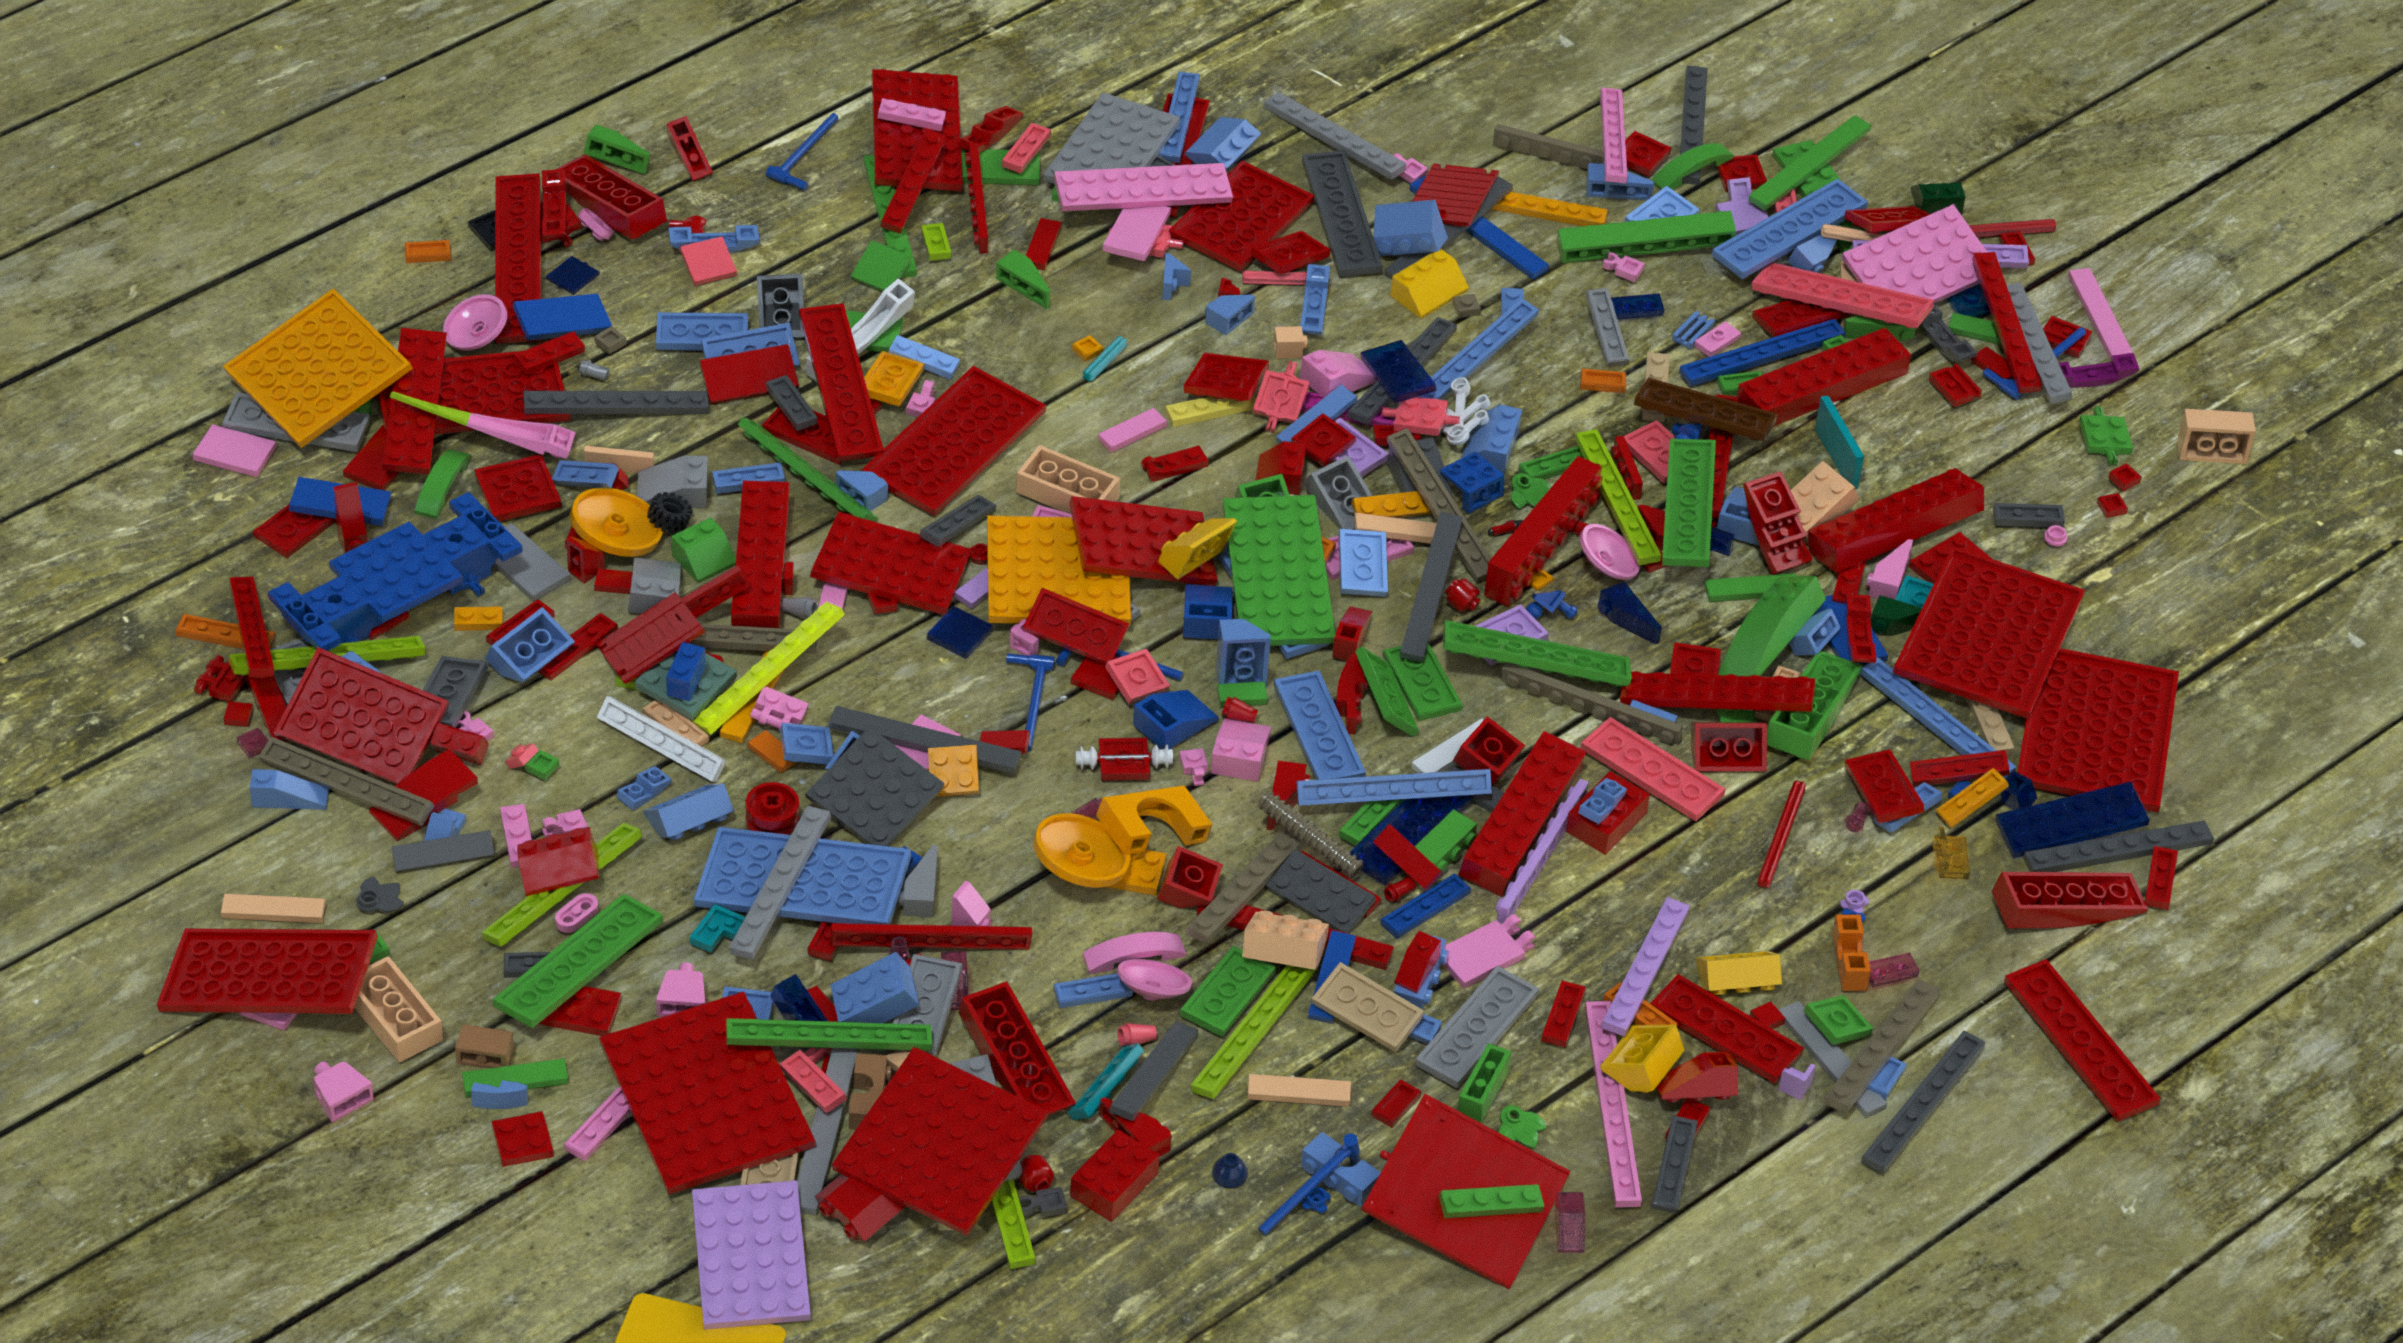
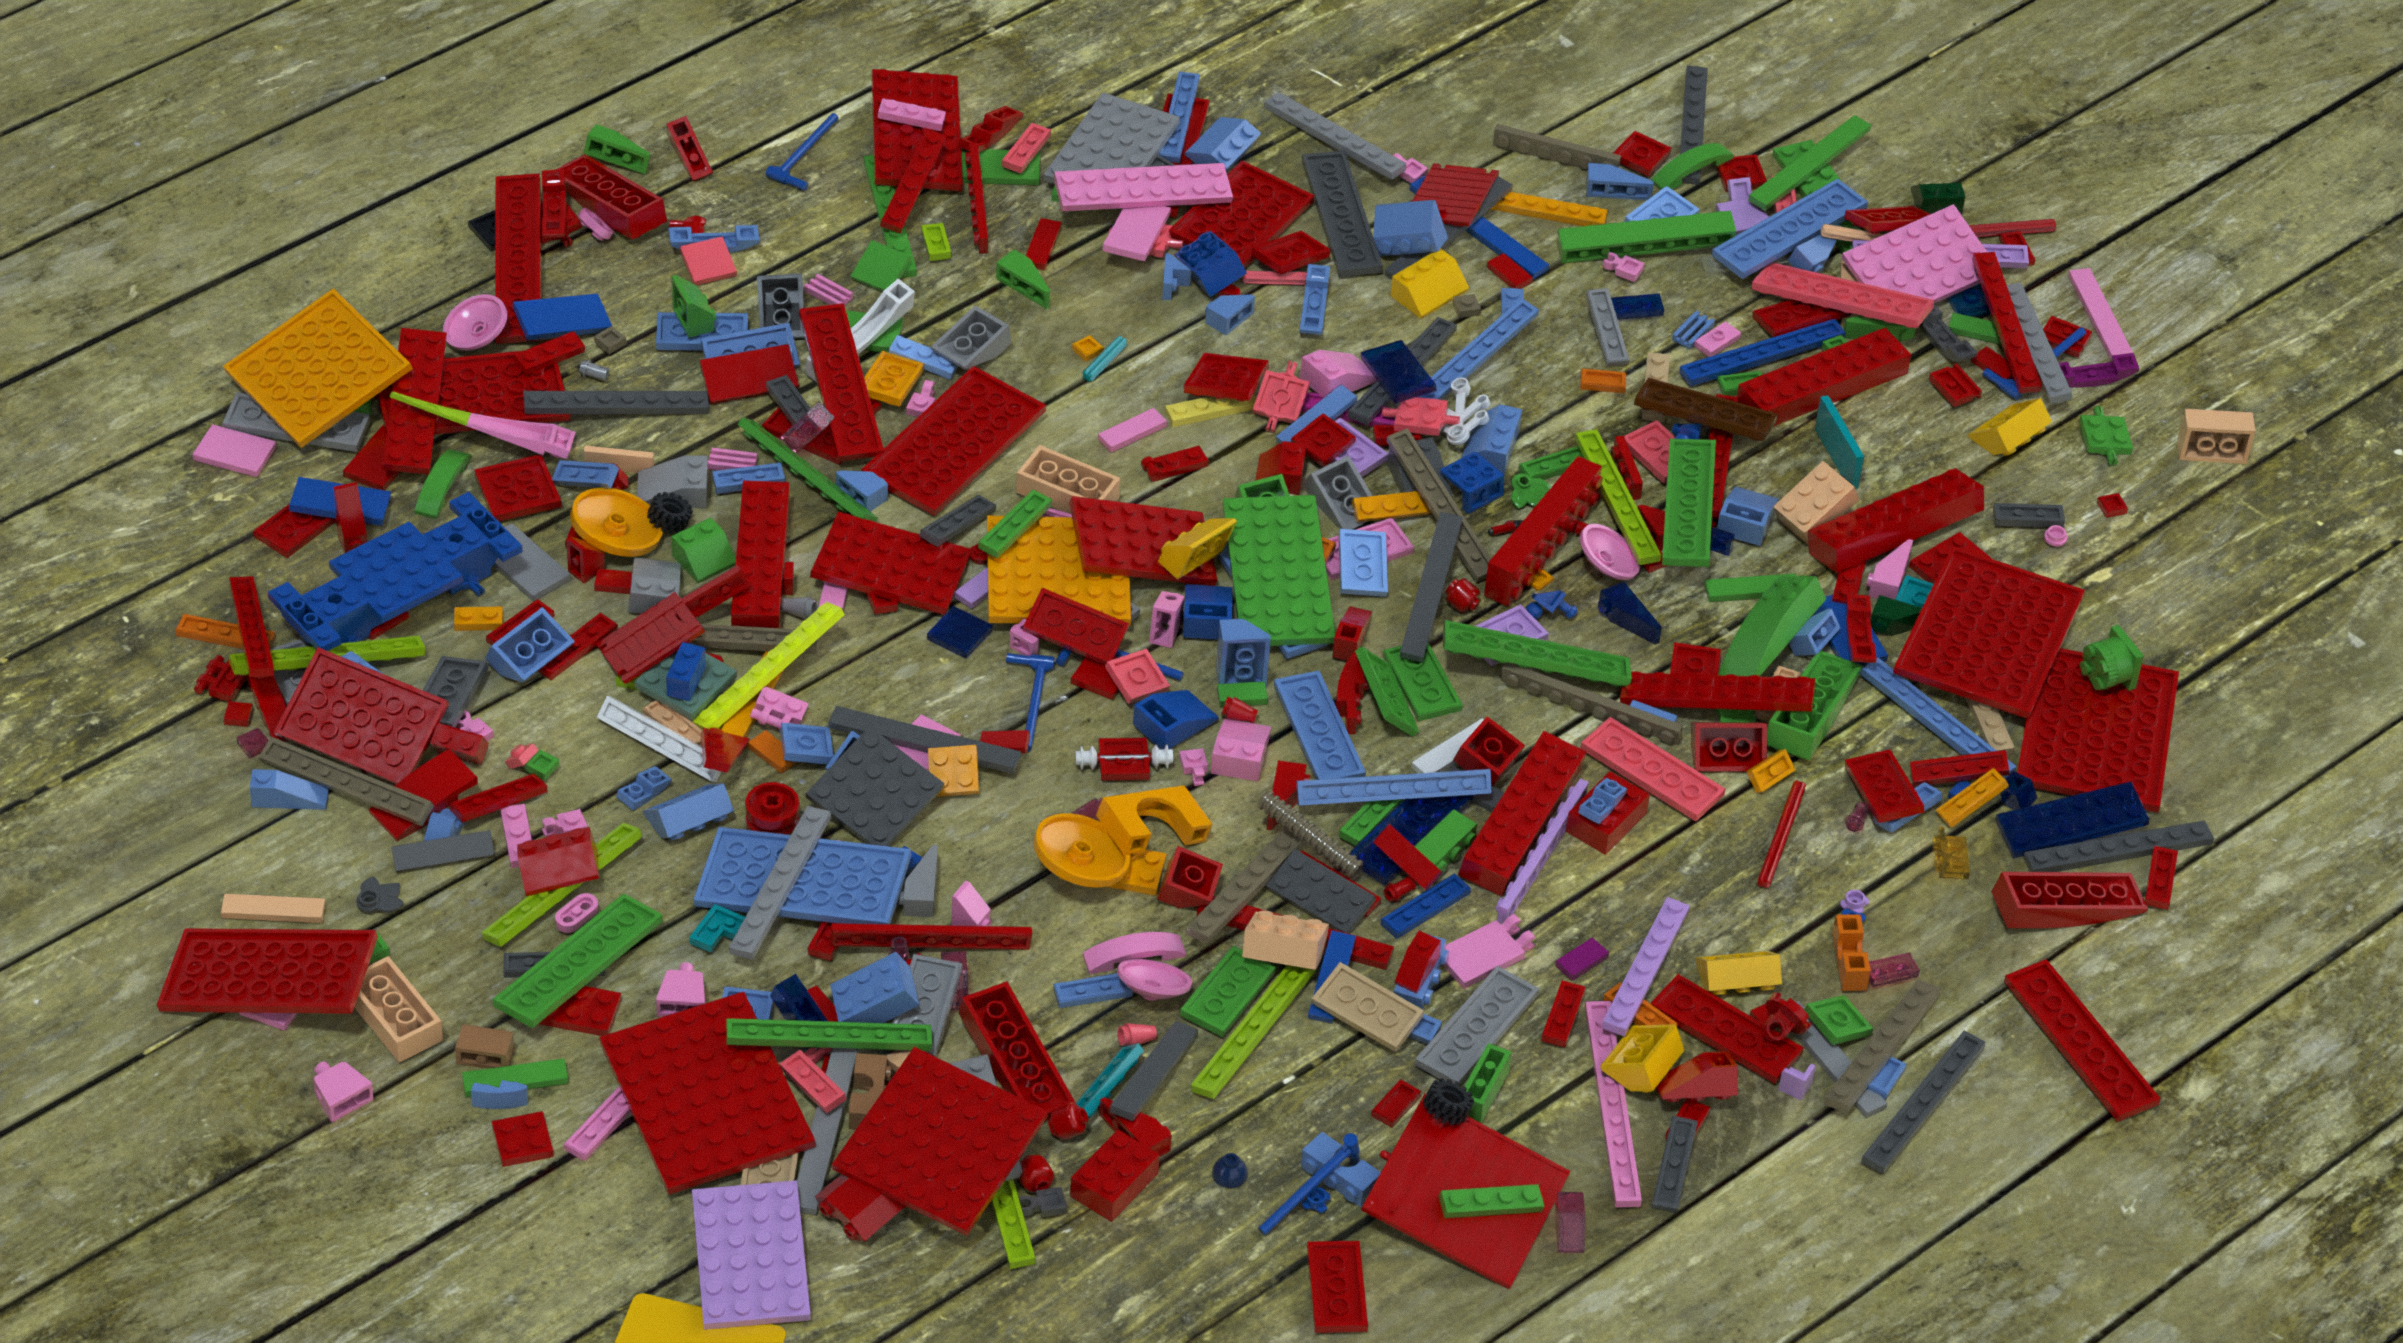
(427, 251): orange tile -> none
(498, 797): none -> red tile
(572, 275): clear blue piece -> none
(691, 307): none -> bright green slope
(721, 749): none -> red wing
(729, 459): none -> bright pink tile
(807, 427): none -> clear pink slope
(830, 289): none -> bright pink tile
(974, 339): none -> light grey slope
(1015, 523): none -> bright green plate
(1068, 1121): none -> red head
(1167, 610): none -> bright pink torso
(1211, 263): none -> blue slope
(1289, 342): light nougat brick -> none
(1299, 1090): light nougat tile -> none
(1337, 1286): none -> red plate
(1396, 527): light nougat tile -> none
(1448, 1101): none -> black tyre
(1509, 271): none -> red tile
(1523, 1128): bright green plate -> none
(1582, 959): none -> magenta tile
(1613, 135): bright pink tile -> none
(1770, 770): none -> light orange plate
(1777, 523): red slope -> none
(1787, 1016): none -> red tile
(2012, 427): none -> yellow slope
(2112, 661): none -> bright green piece
(2124, 477): red plate -> none

